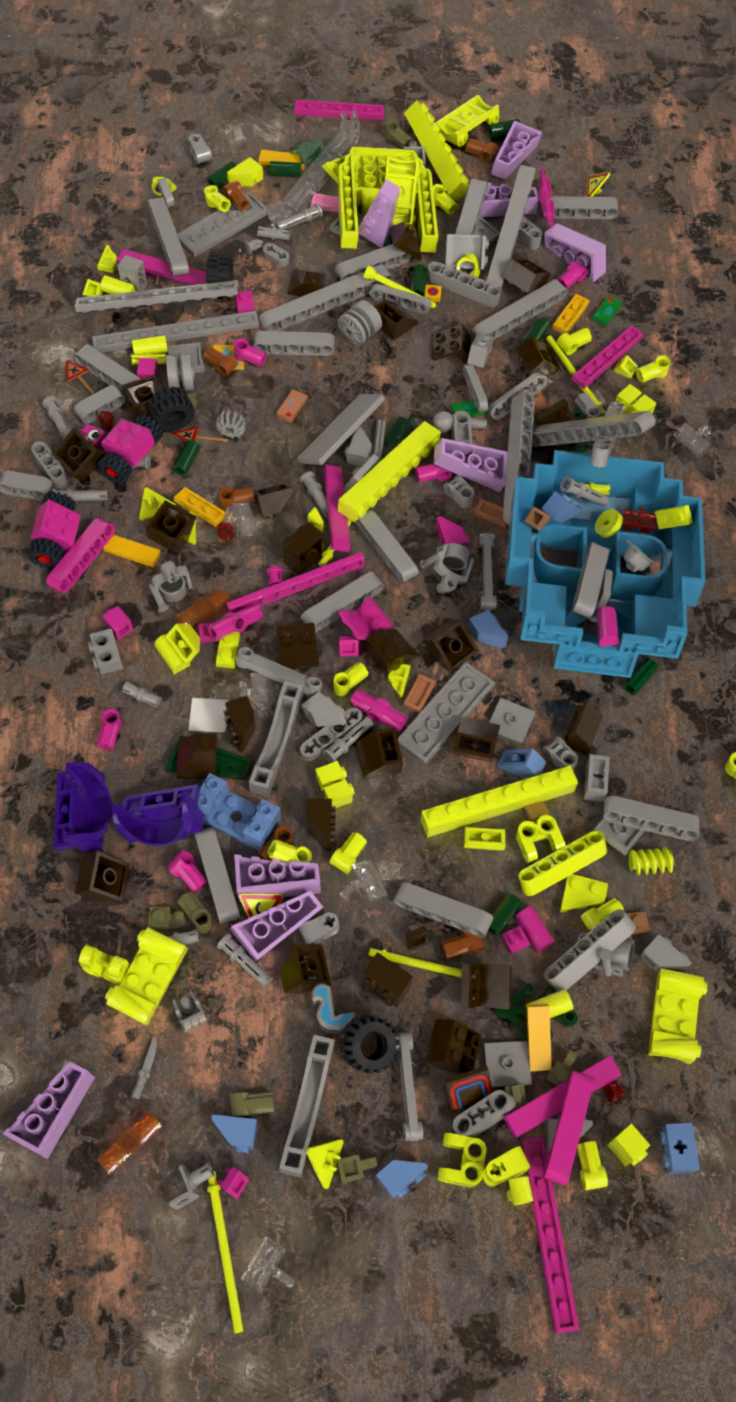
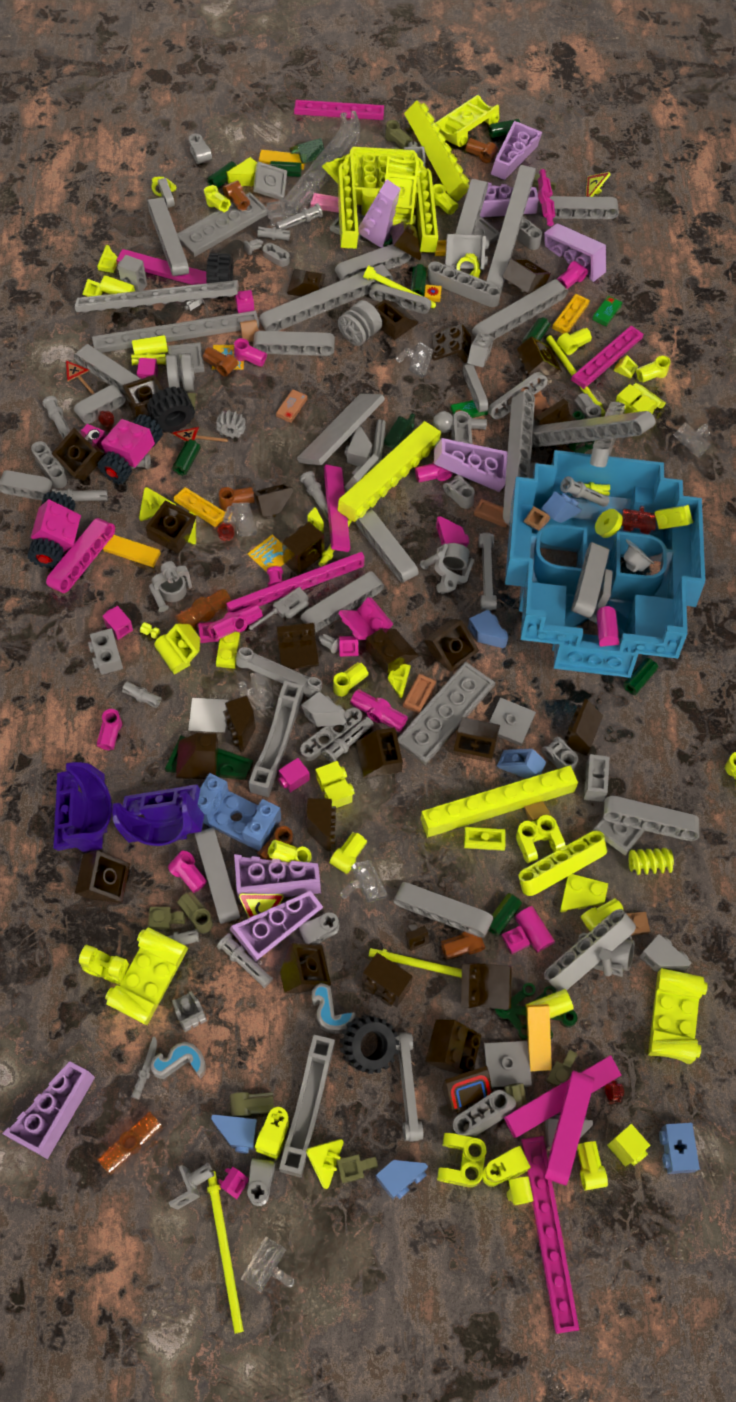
(147, 628): none -> neon yellow piece
(177, 1057): none -> light grey animal
(192, 304): none -> light grey piece
(248, 329): none -> medium nougat slope
(260, 1177): none -> light grey piece
(268, 553): none -> yellow sticker
(270, 181): none -> light grey plate
(272, 1137): none -> neon yellow piece
(284, 605): none -> light grey piece
(293, 775): none -> dark pink brick
(329, 642): none -> light grey piece
(420, 358): none -> clear plate
(441, 248): none -> yellow tile
(659, 402): none -> neon yellow plate

